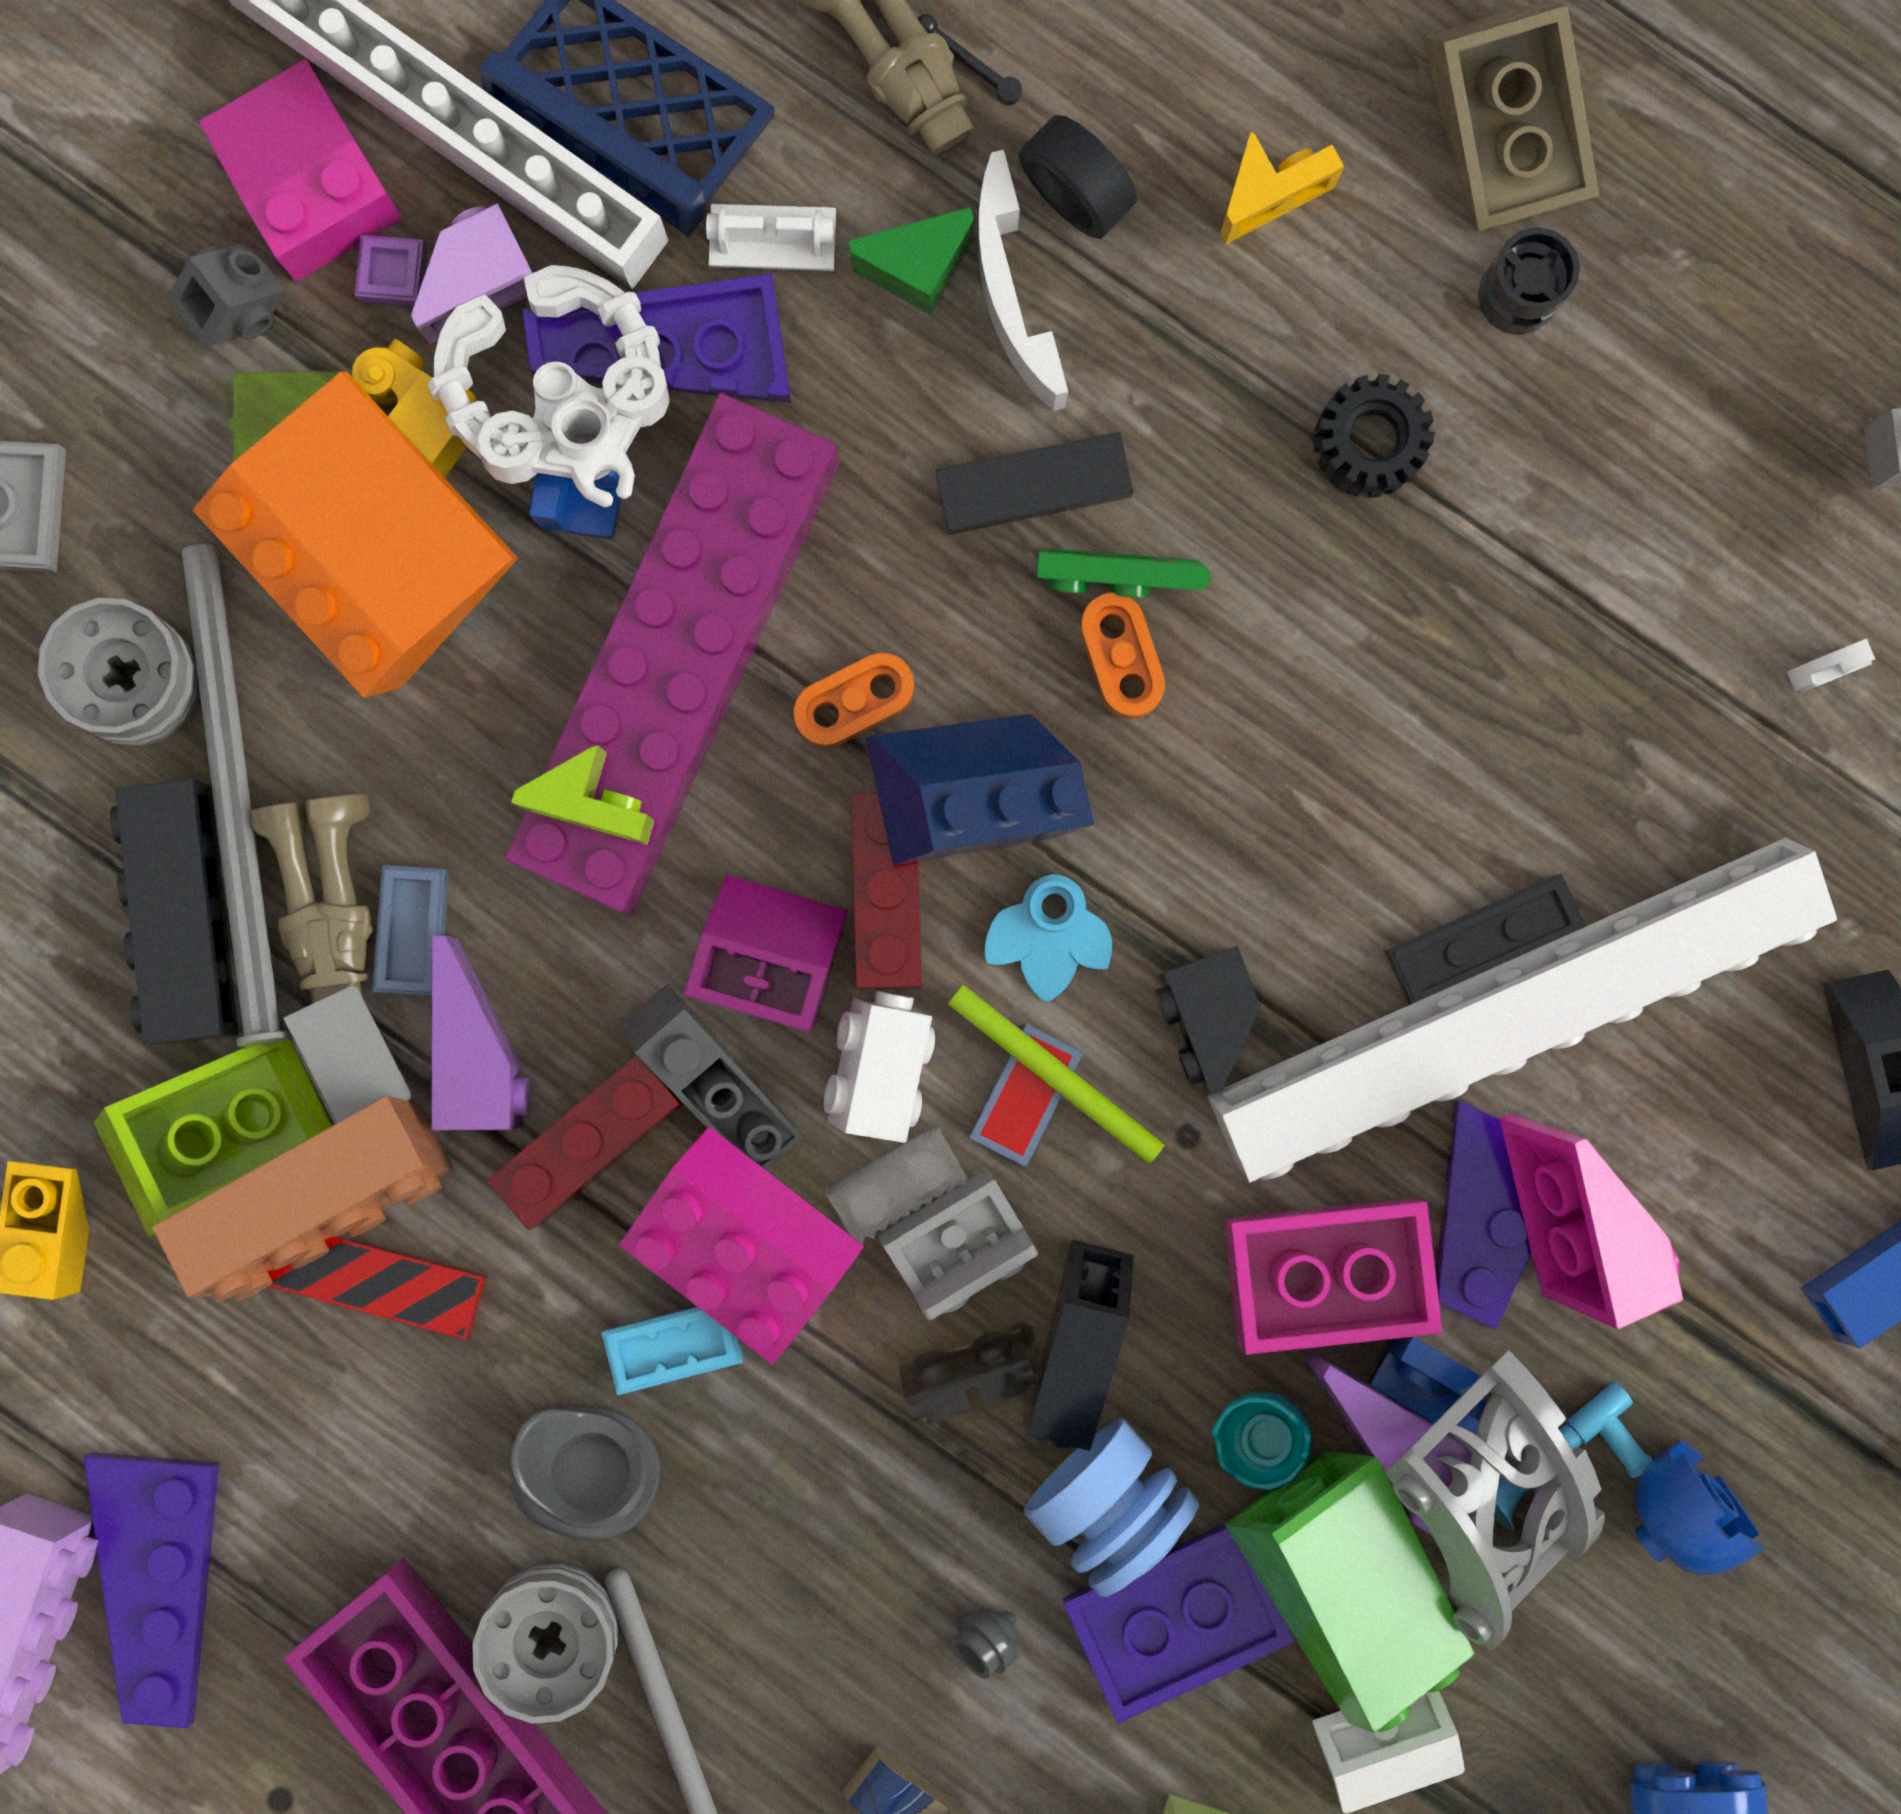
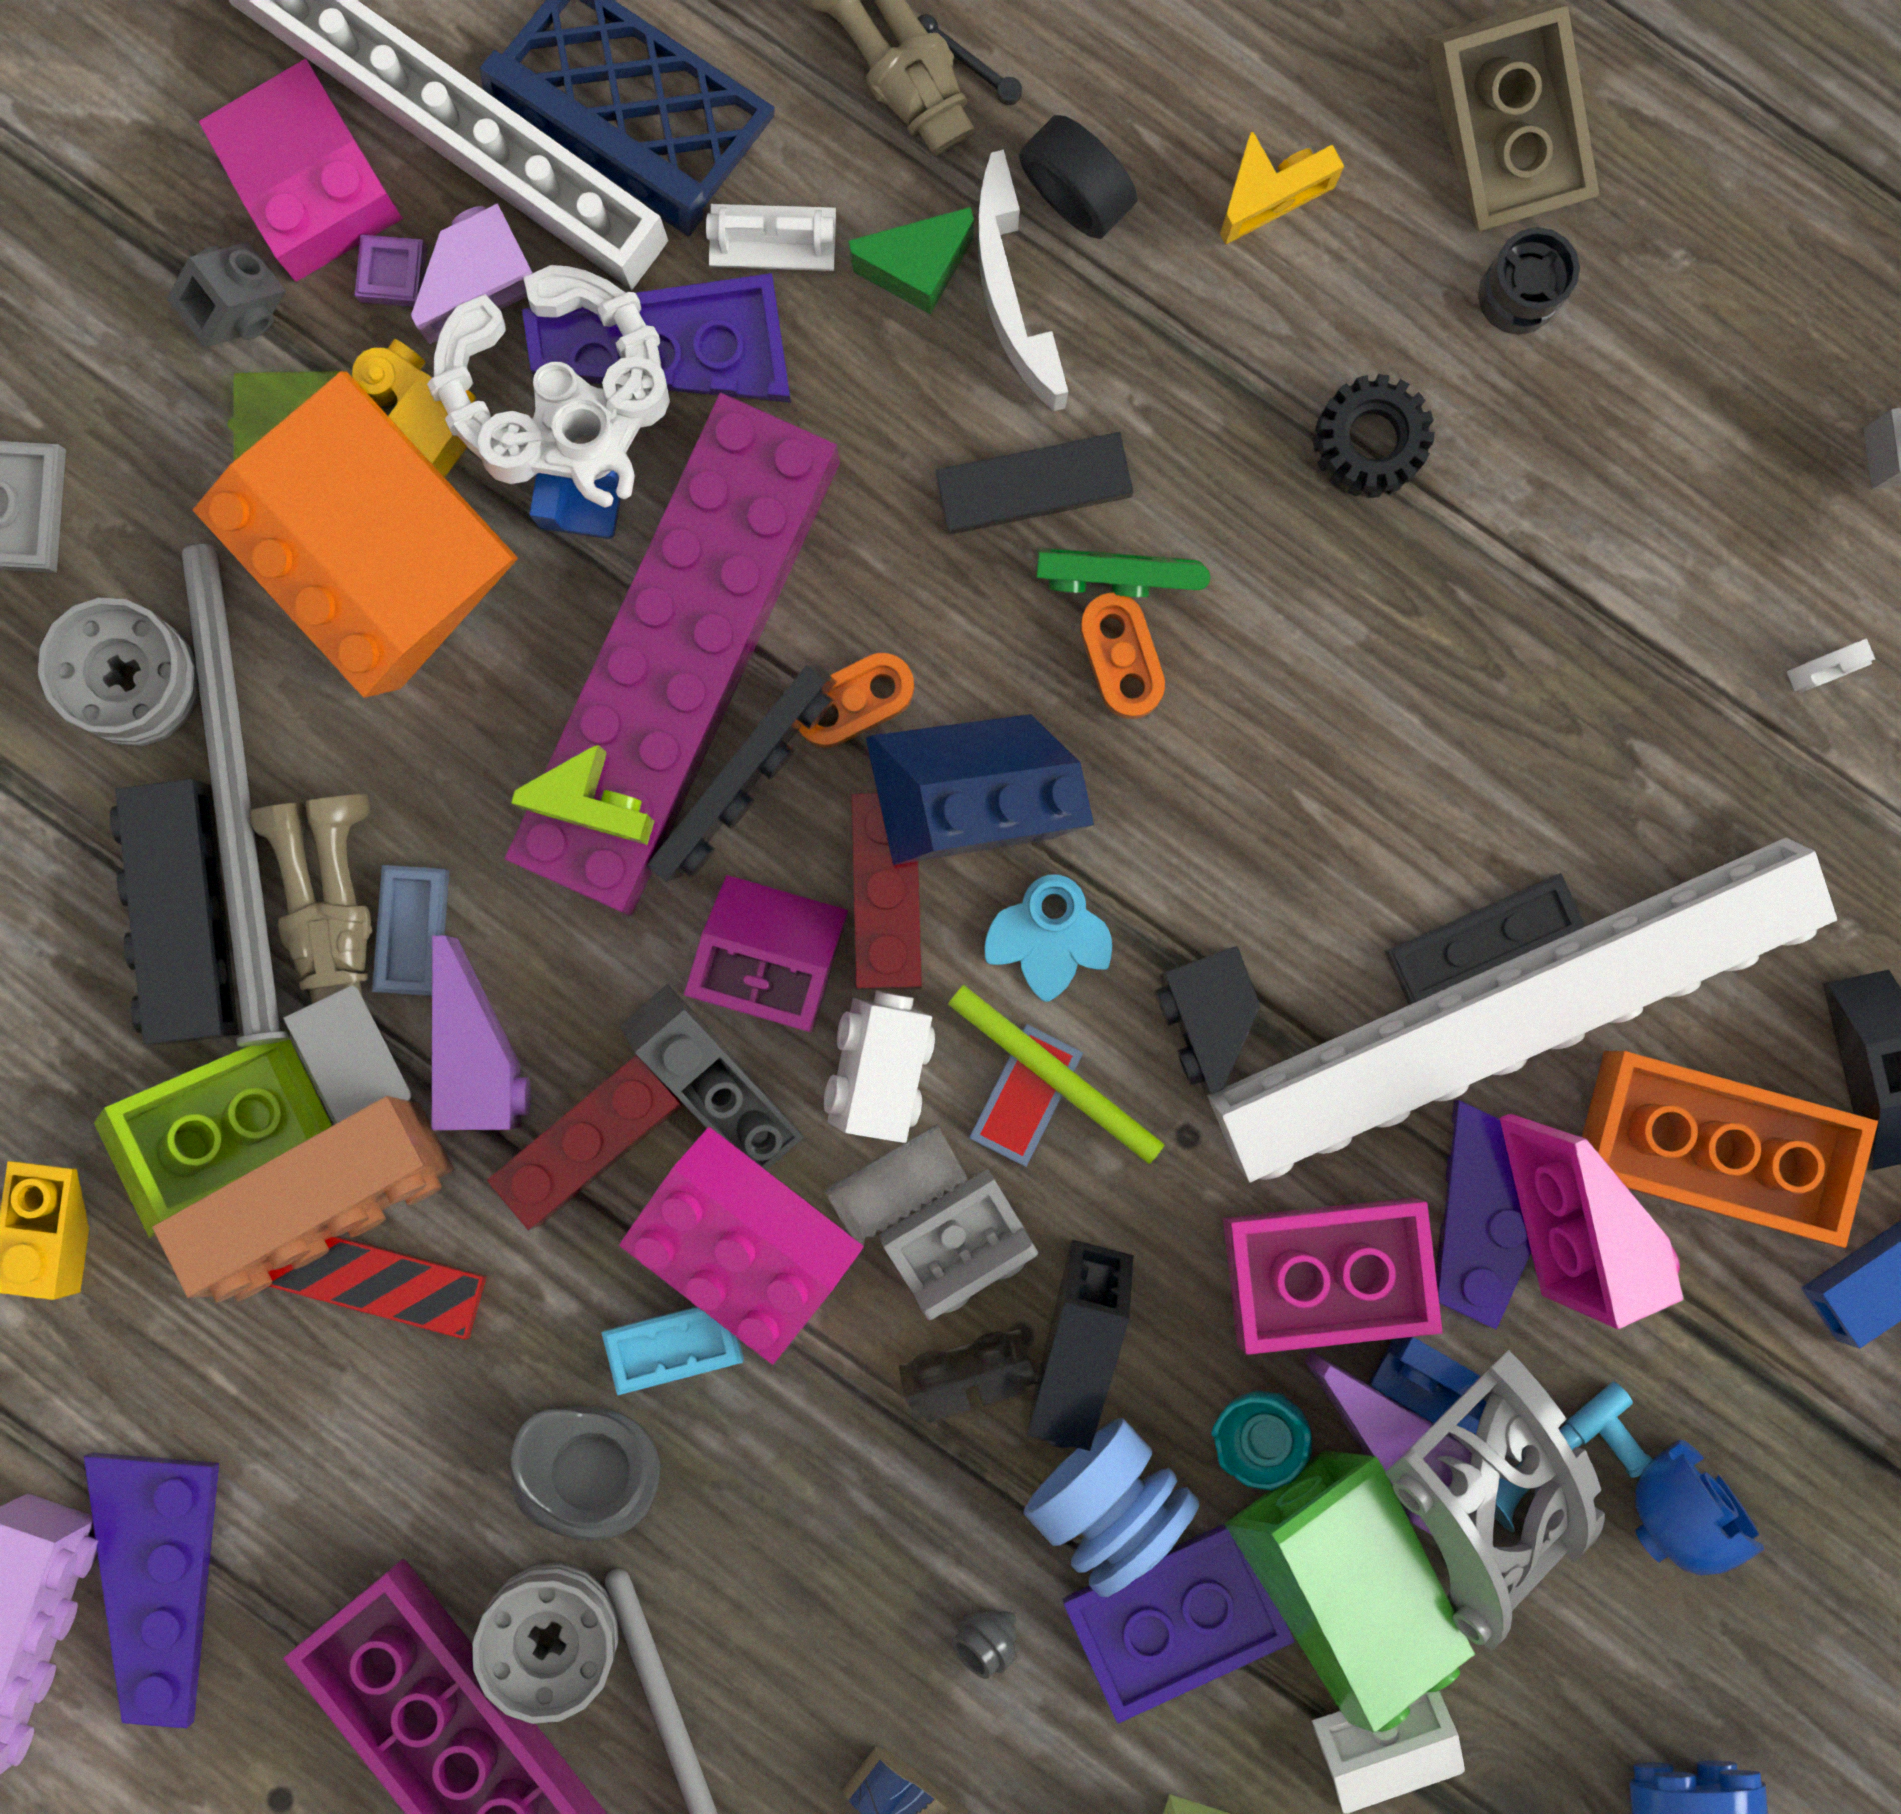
(761, 754): none -> black plate
(1729, 1147): none -> orange brick

